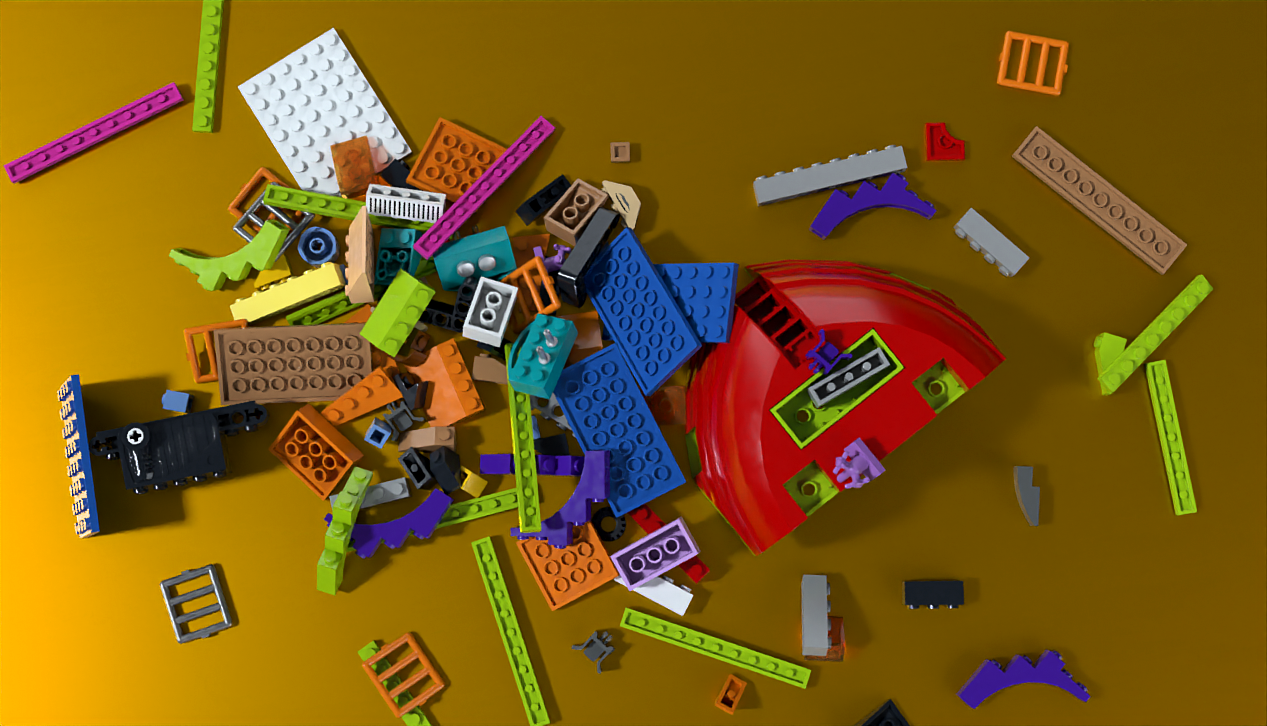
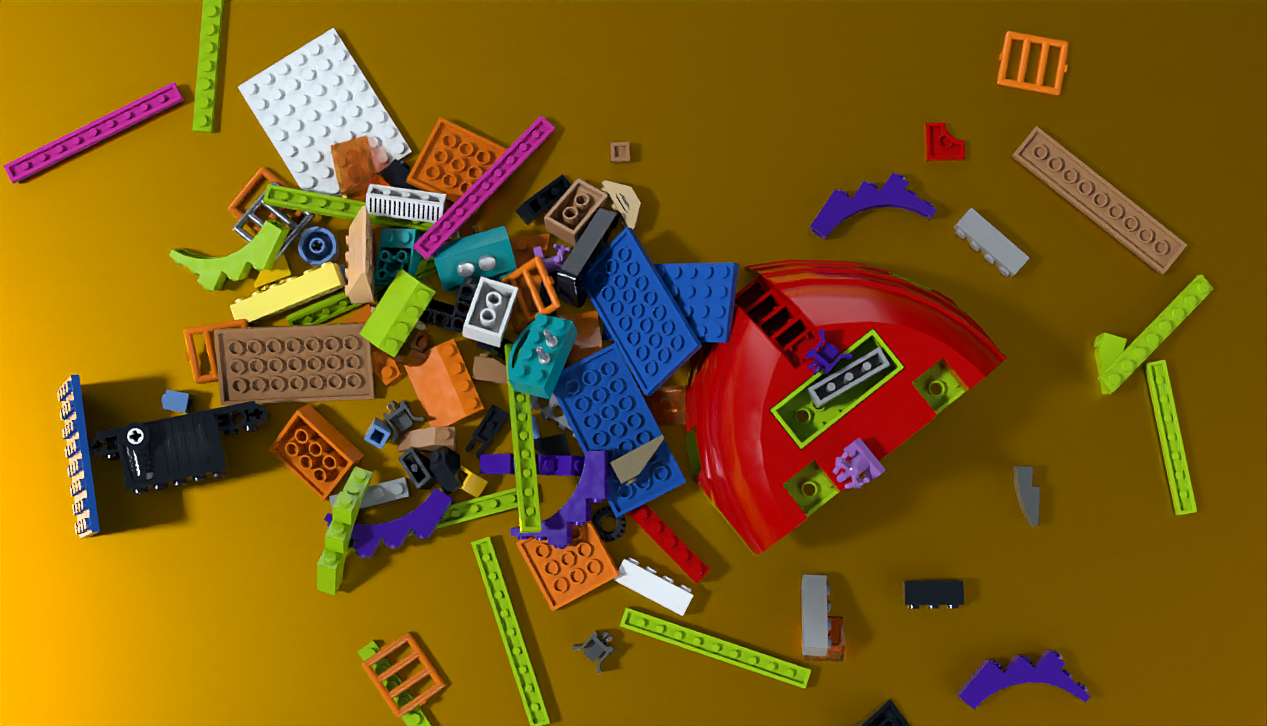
(177, 620): flat silver bar -> none
(366, 395): orange wing -> none
(413, 393): black slope -> none
(487, 429): none -> black hinge
(634, 462): none -> dark tan slope
(655, 553): lavender brick -> none
(730, 694): orange slope -> none
(829, 176): light grey brick -> none

